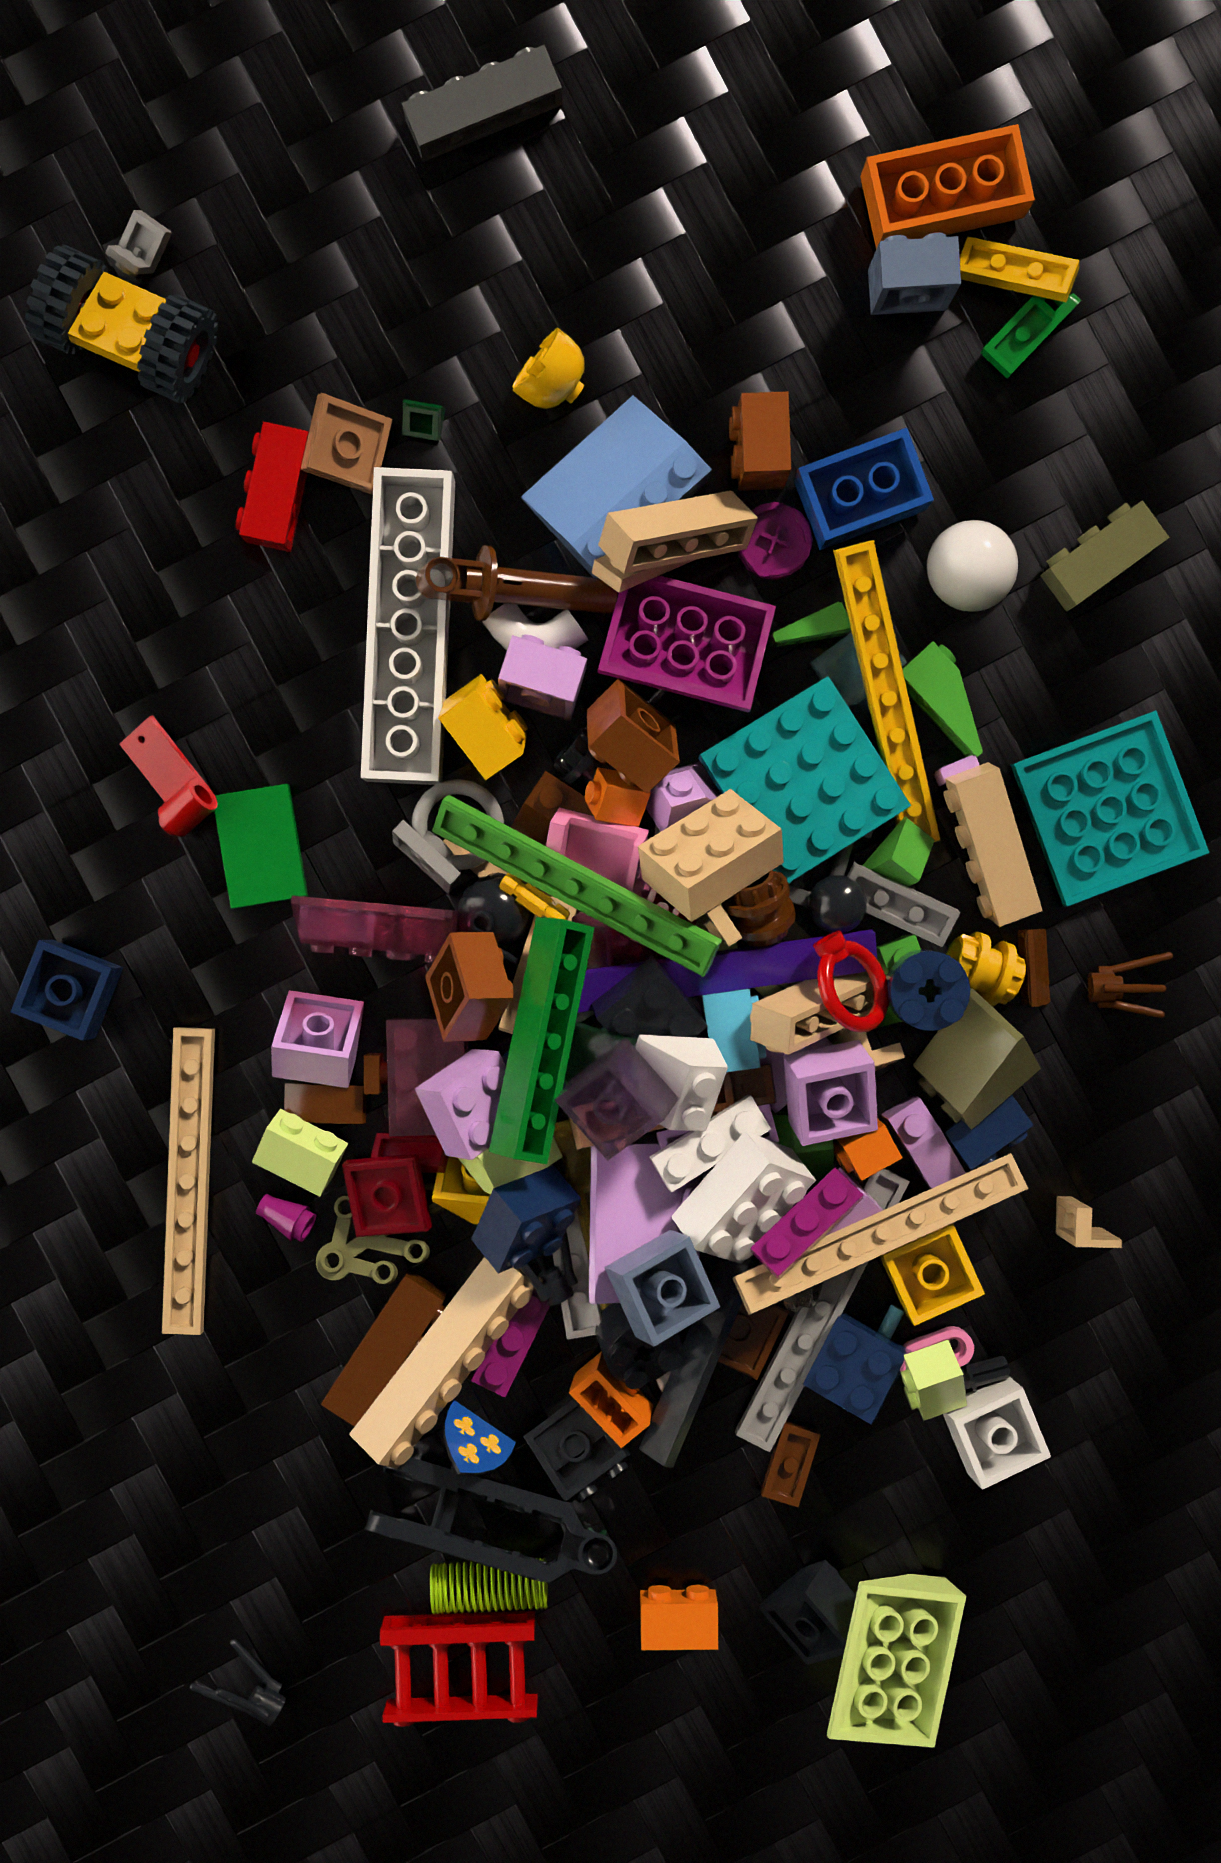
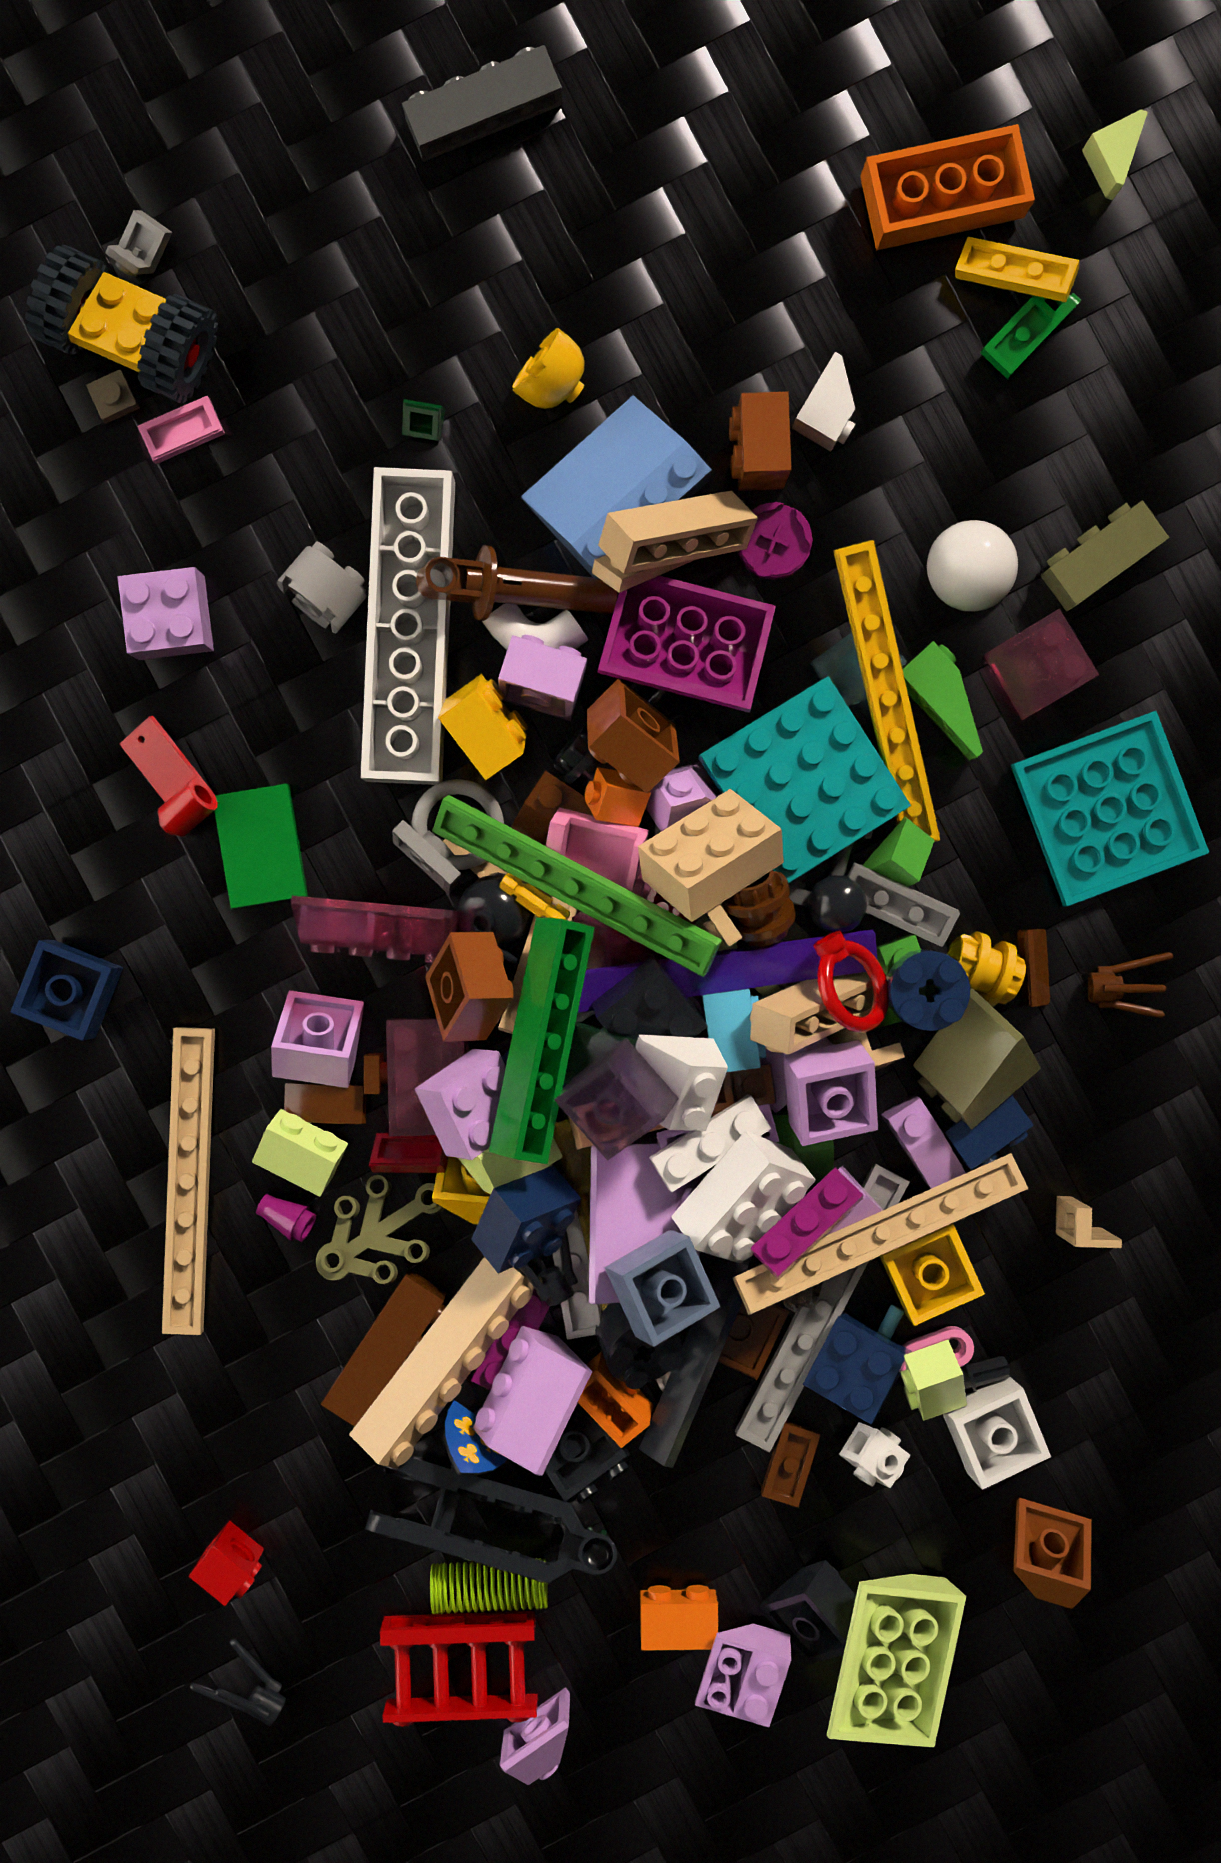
(113, 396): none -> dark tan plate
(165, 613): none -> lavender brick
(181, 429): none -> bright pink tile
(228, 1564): none -> red brick
(274, 487): red brick -> none
(323, 587): none -> light grey brick
(345, 443): medium nougat tile -> none
(387, 1195): dark red tile -> none
(532, 1399): none -> lavender slope
(536, 1745): none -> lavender slope
(746, 1673): none -> lavender slope
(823, 624): bright green slope -> none
(828, 408): none -> white slope
(863, 488): blue brick -> none
(866, 1152): orange brick -> none
(875, 1455): none -> white brick
(914, 274): sand blue brick -> none
(955, 768): lavender tile -> none
(992, 843): tan brick -> none
(1041, 664): none -> clear pink slope
(1052, 1553): none -> dark orange slope
(1112, 151): none -> yellowish green slope

